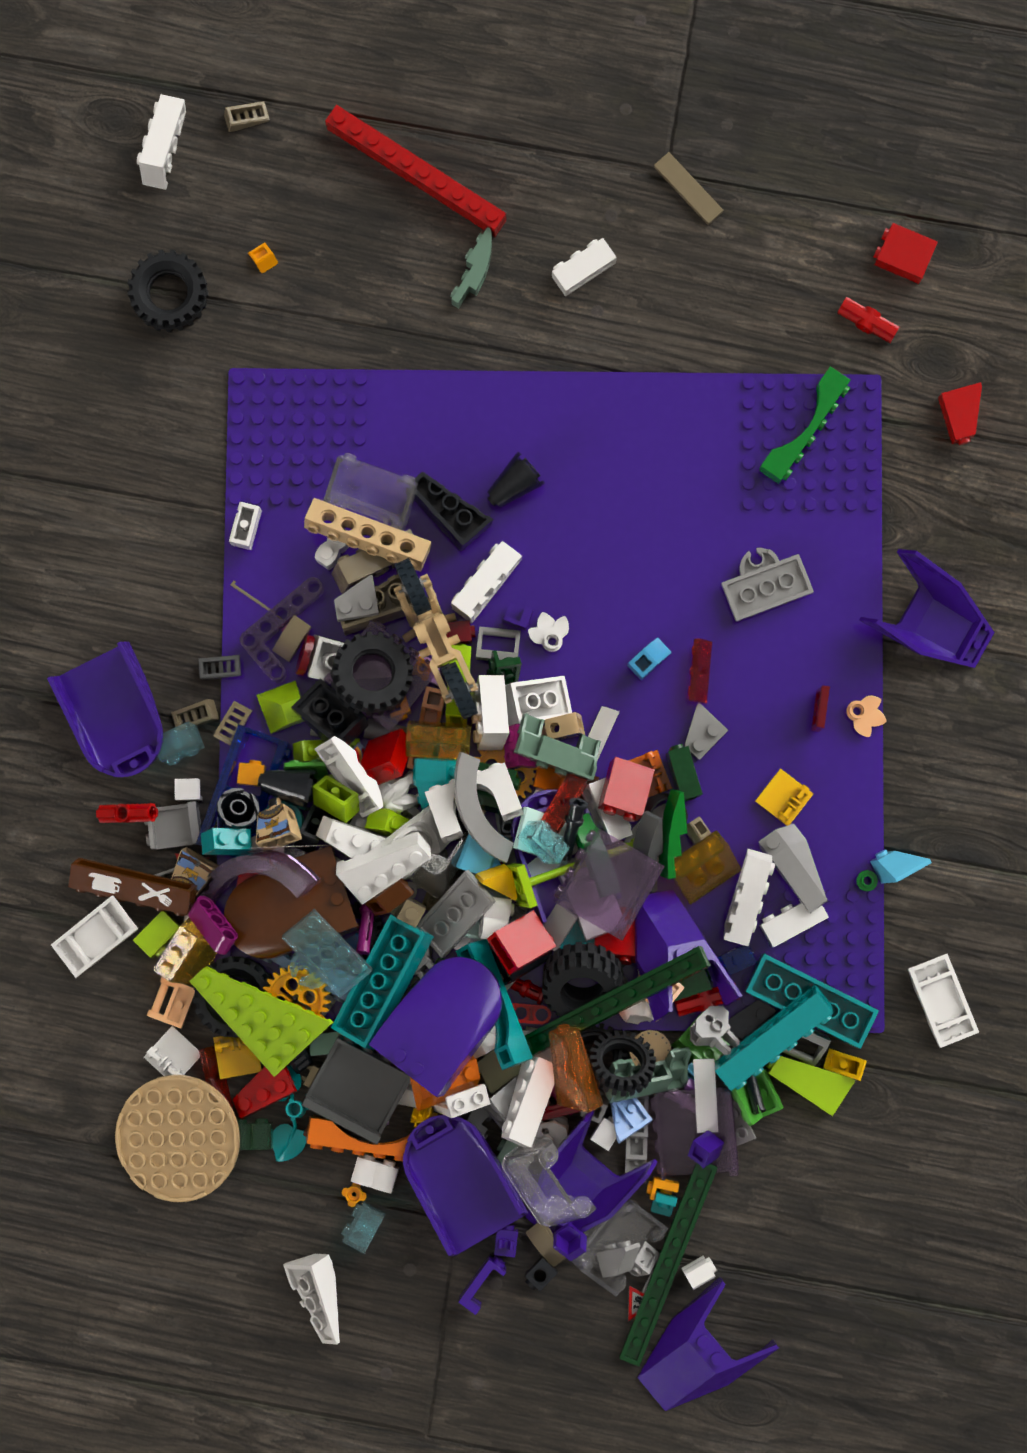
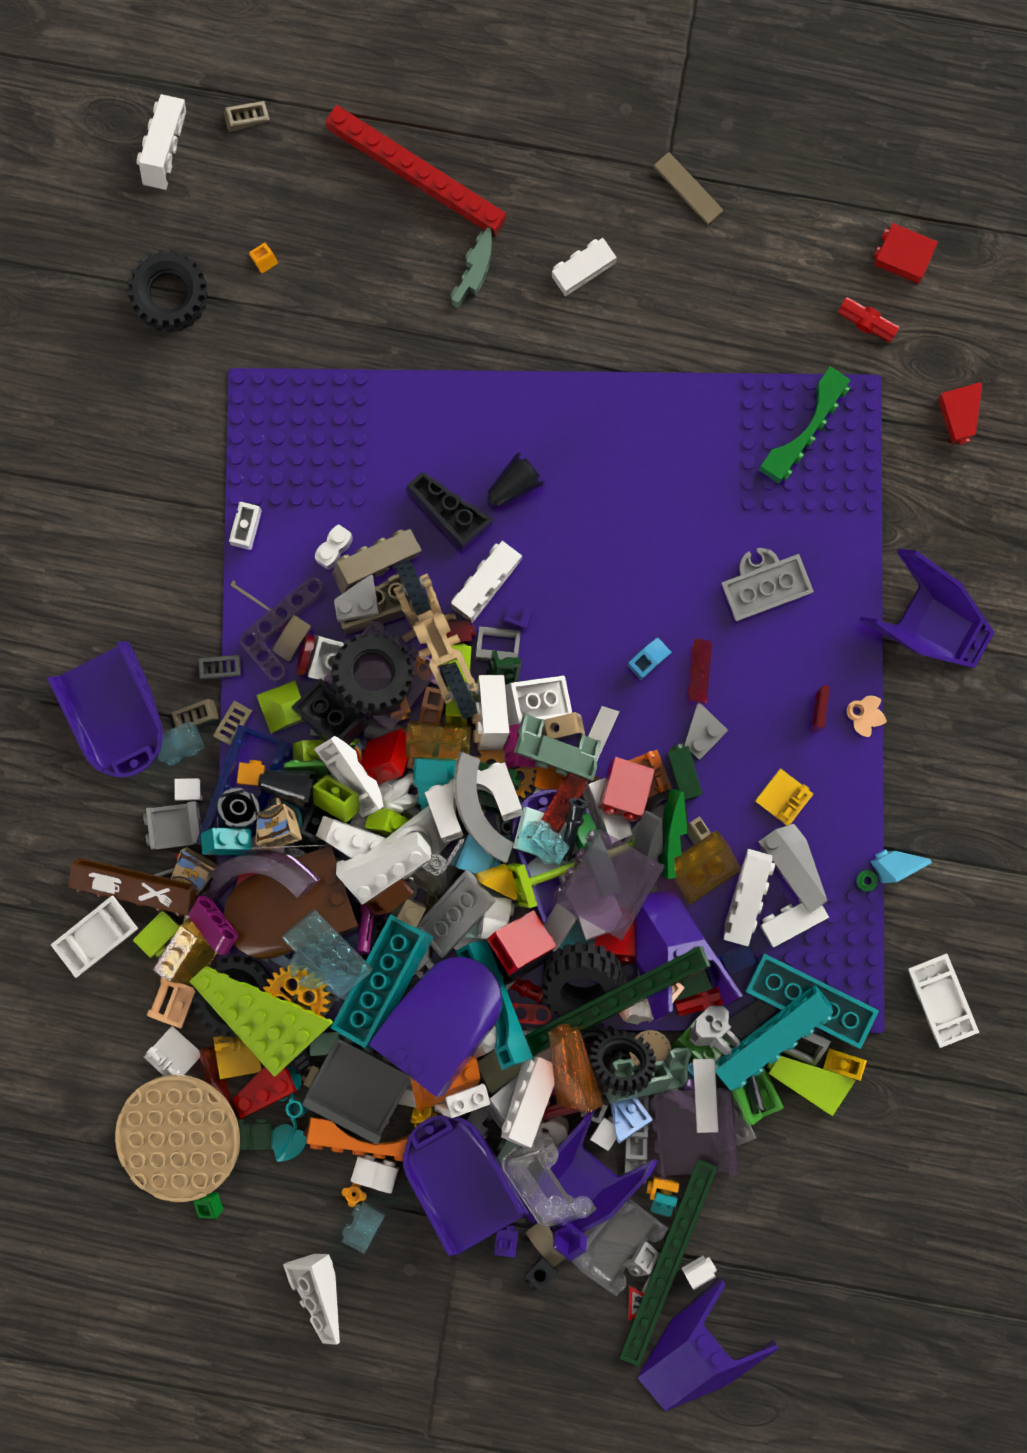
(127, 813): red piece -> none
(208, 1206): none -> green slope
(360, 525): tan brick -> none
(371, 491): clear windscreen -> none
(467, 1296): dark purple panel -> none
(547, 629): white plate -> none
(617, 1259): light grey slope -> none
(706, 1149): dark purple panel -> none

